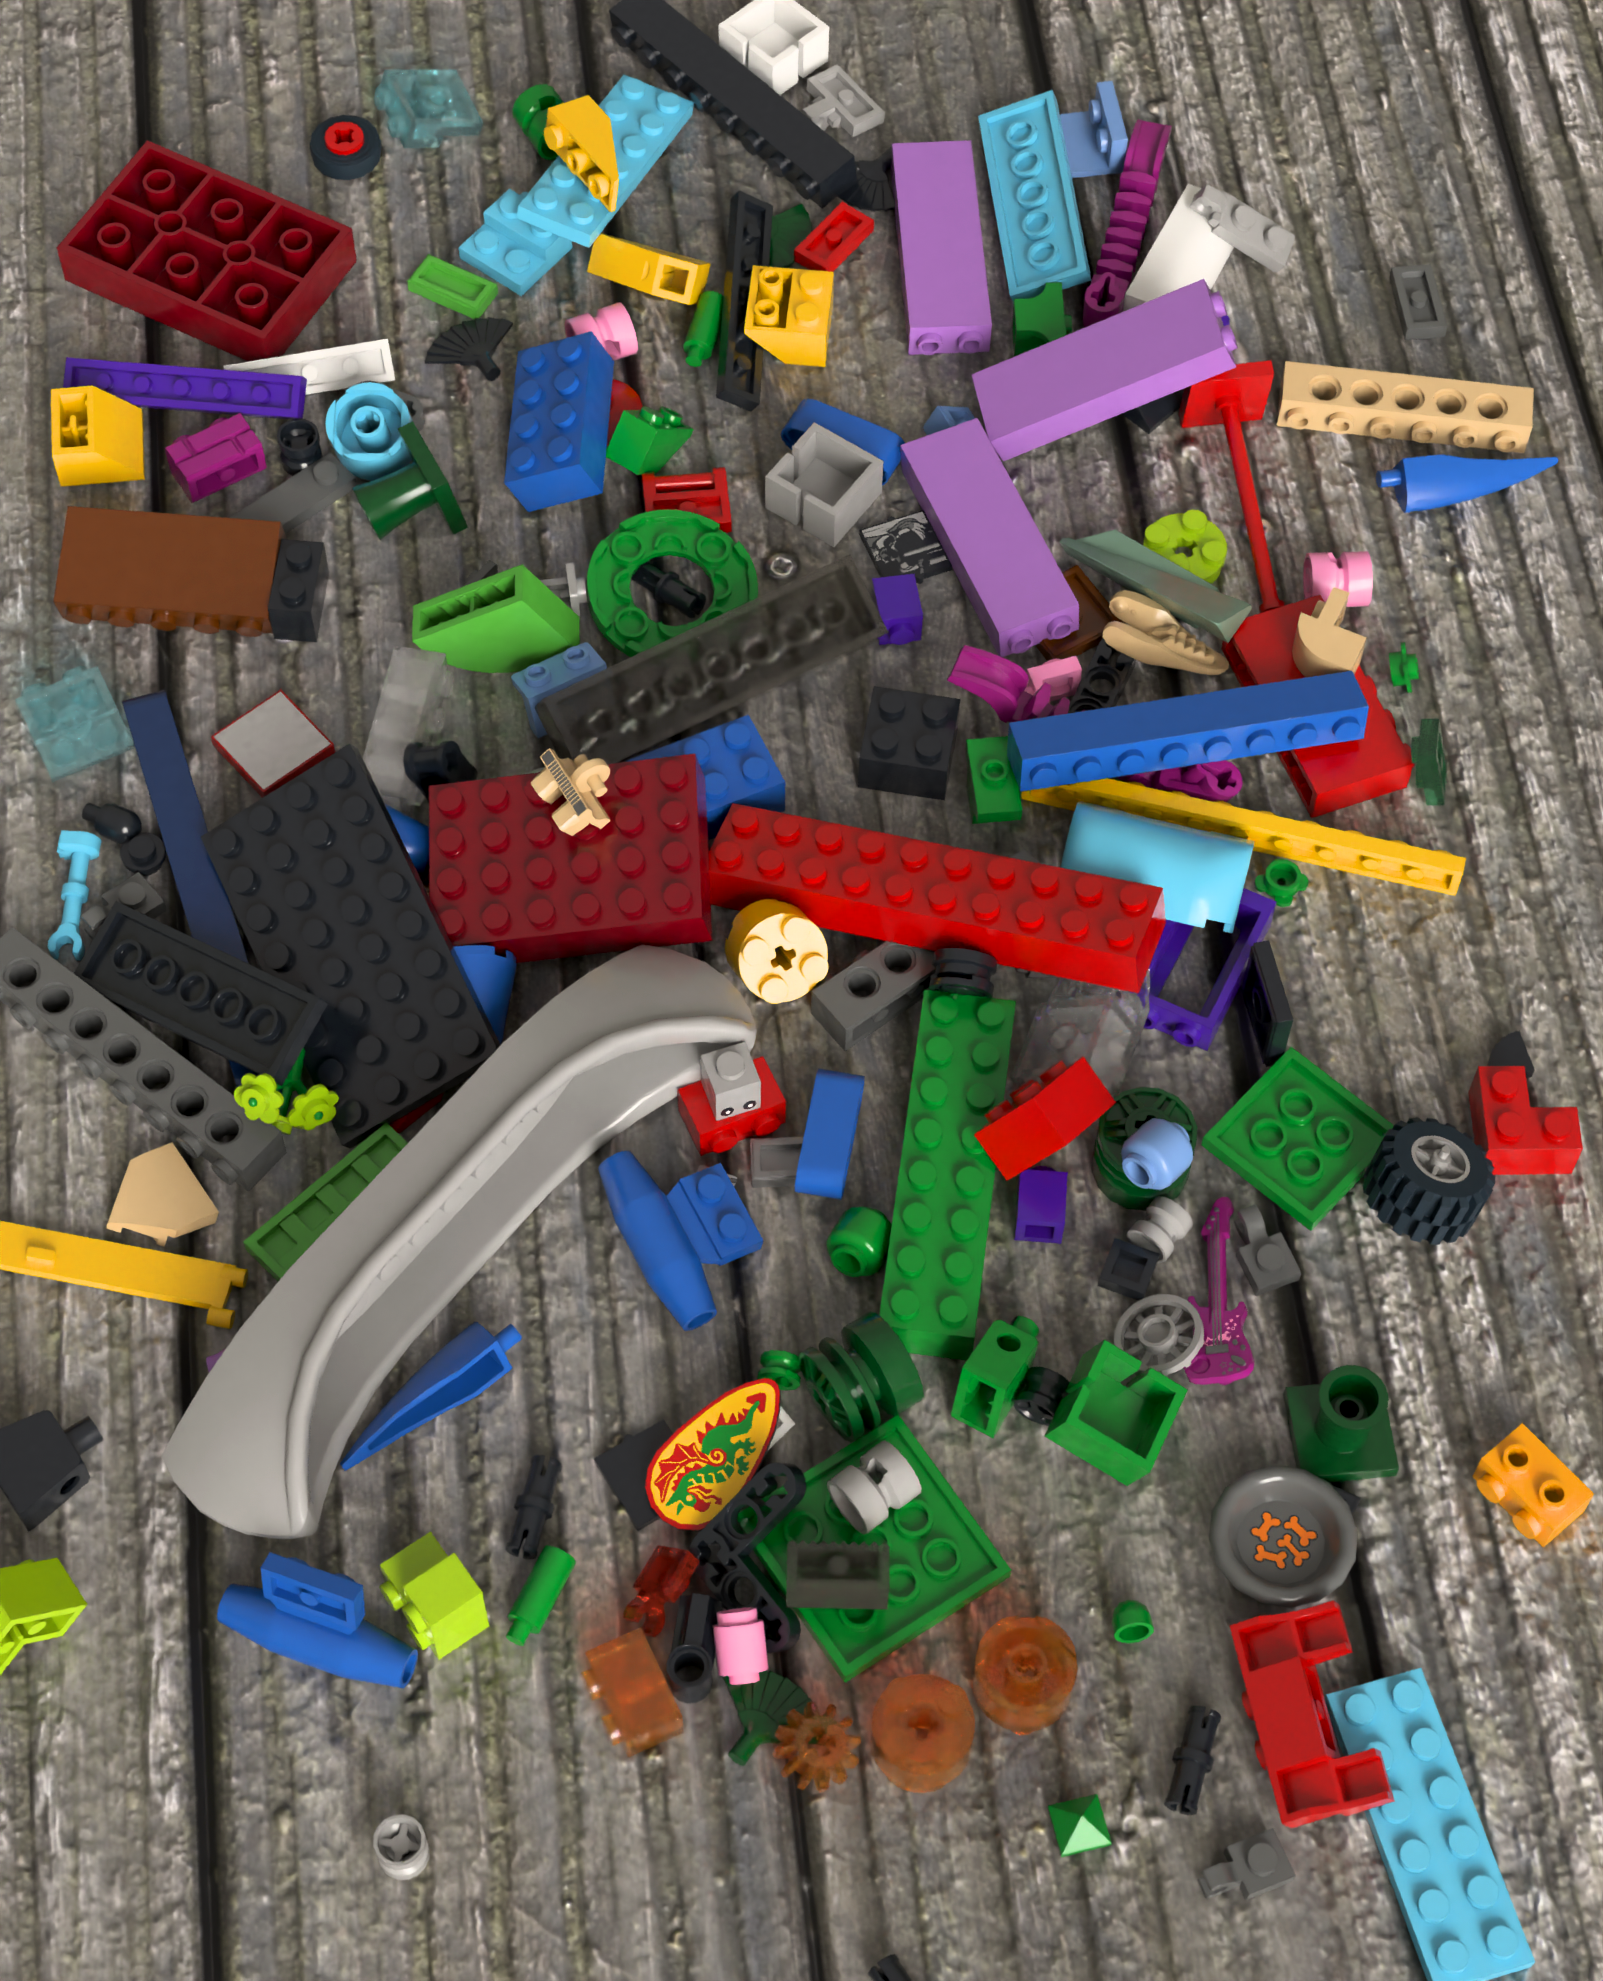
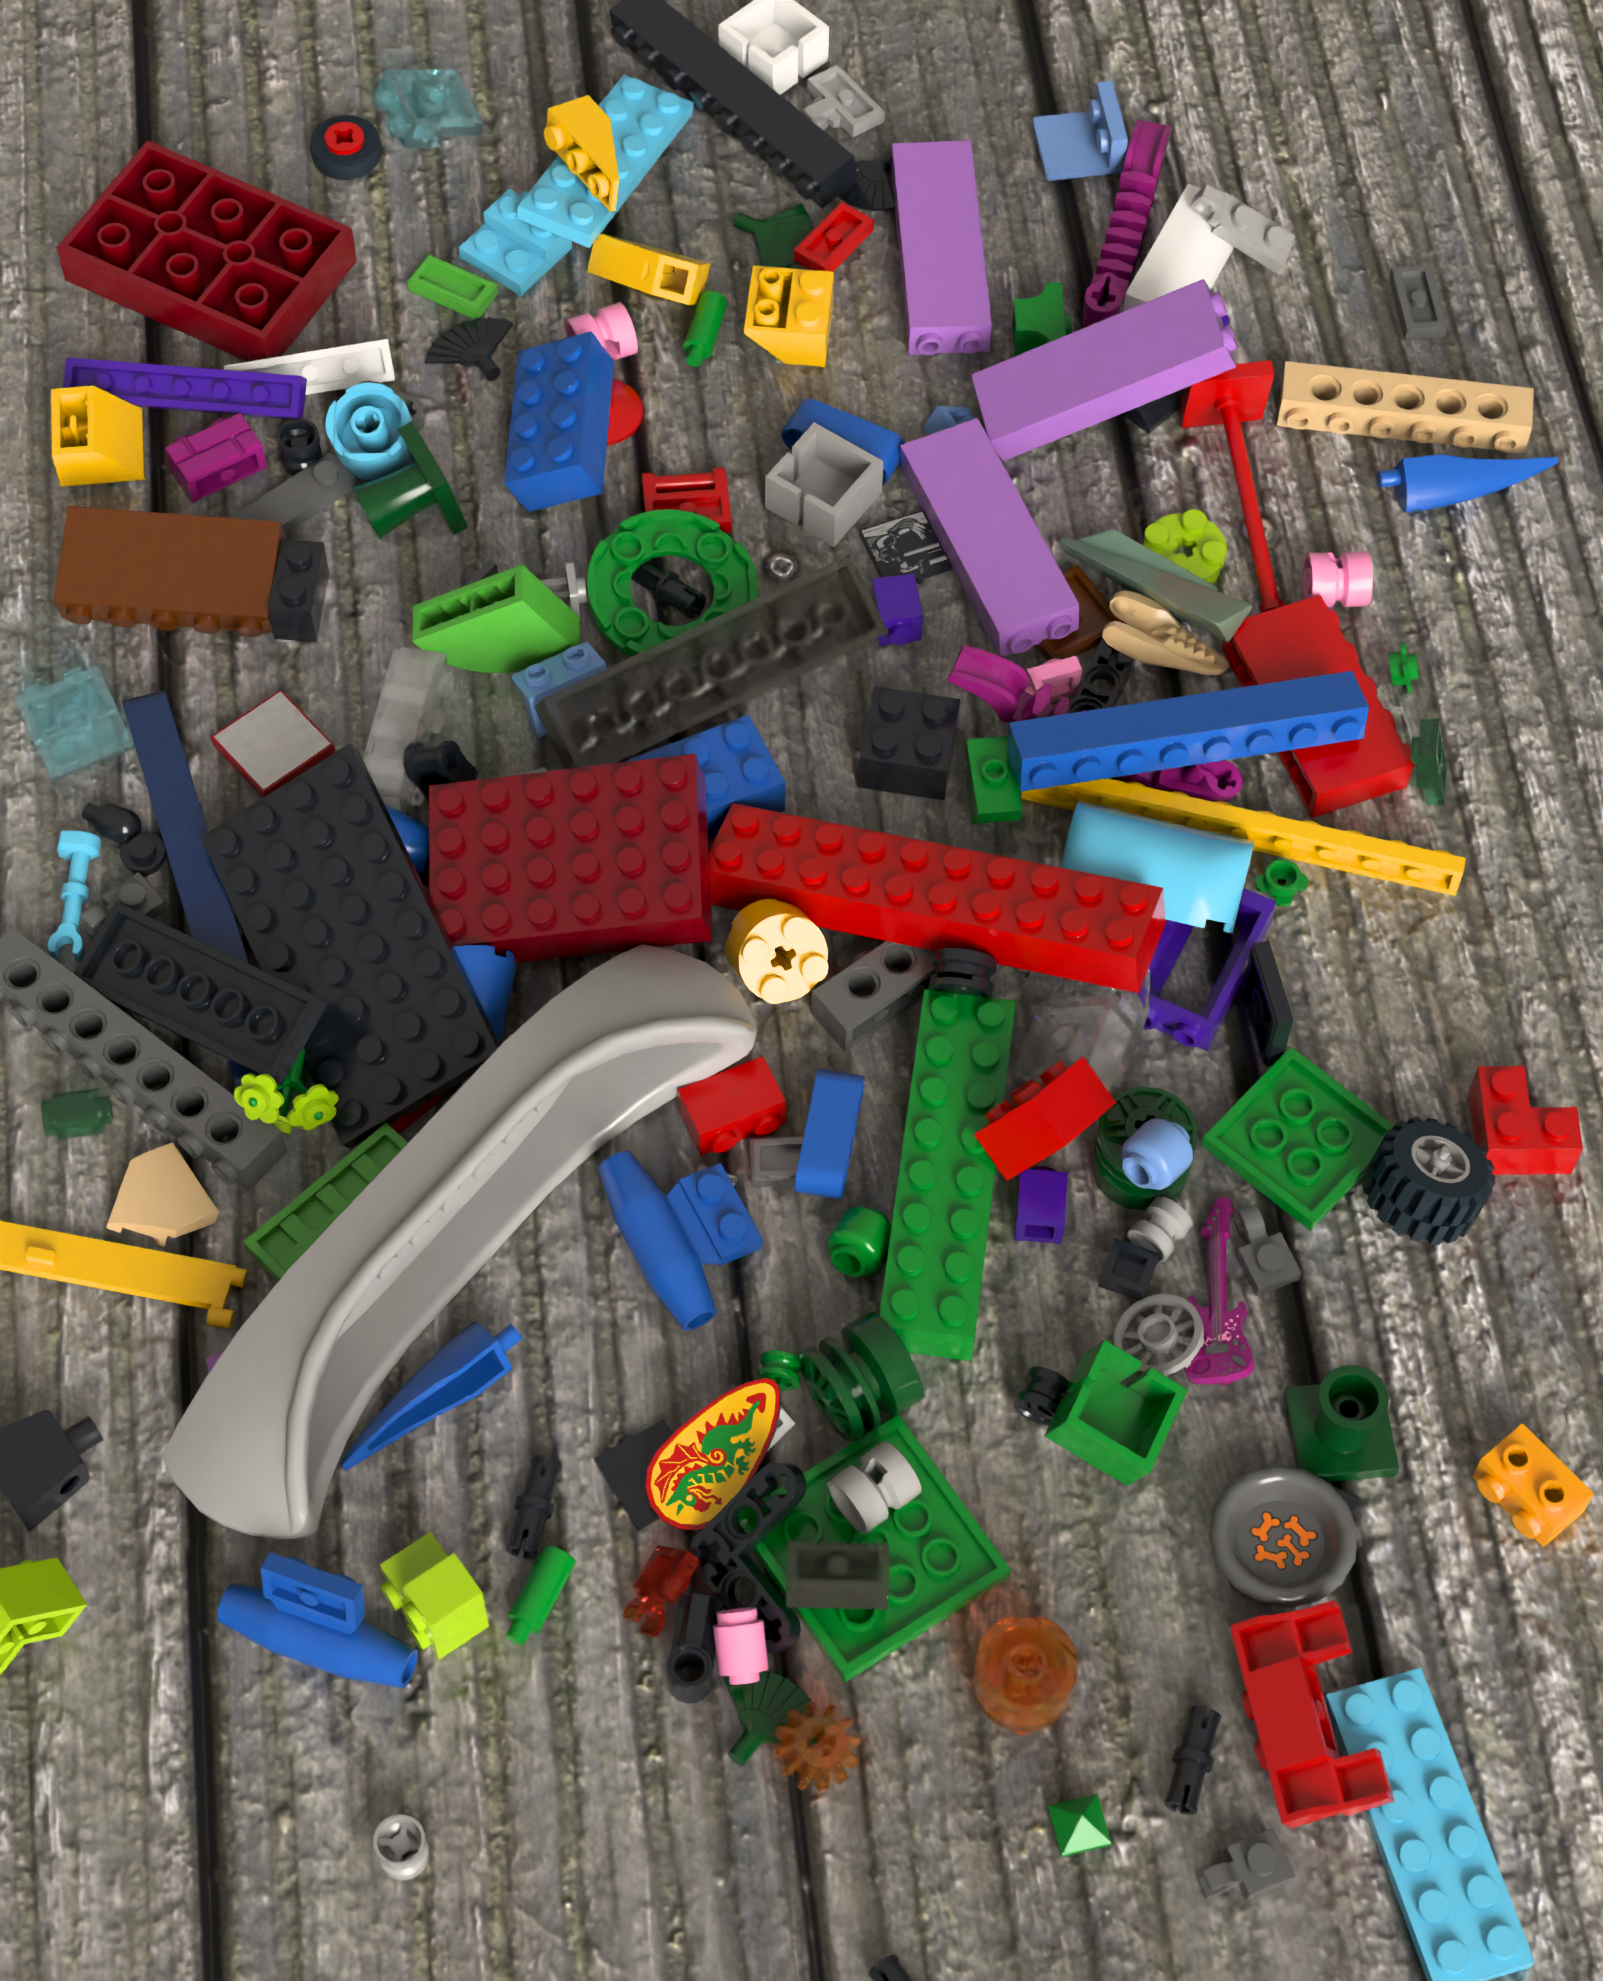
(76, 1114): none -> clear green brick
(531, 116): green wheel -> none
(580, 784): tan hips -> none
(632, 1692): clear orange brick -> none
(647, 439): green slope -> none
(730, 1081): light grey brick -> none
(738, 354): black plate -> none
(928, 1704): clear orange brick -> none
(1000, 1362): green torso -> none
(1034, 196): medium azure plate -> none
(1131, 1622): green hinge -> none
(1321, 644): tan brick -> none
(1511, 1052): black tile -> none

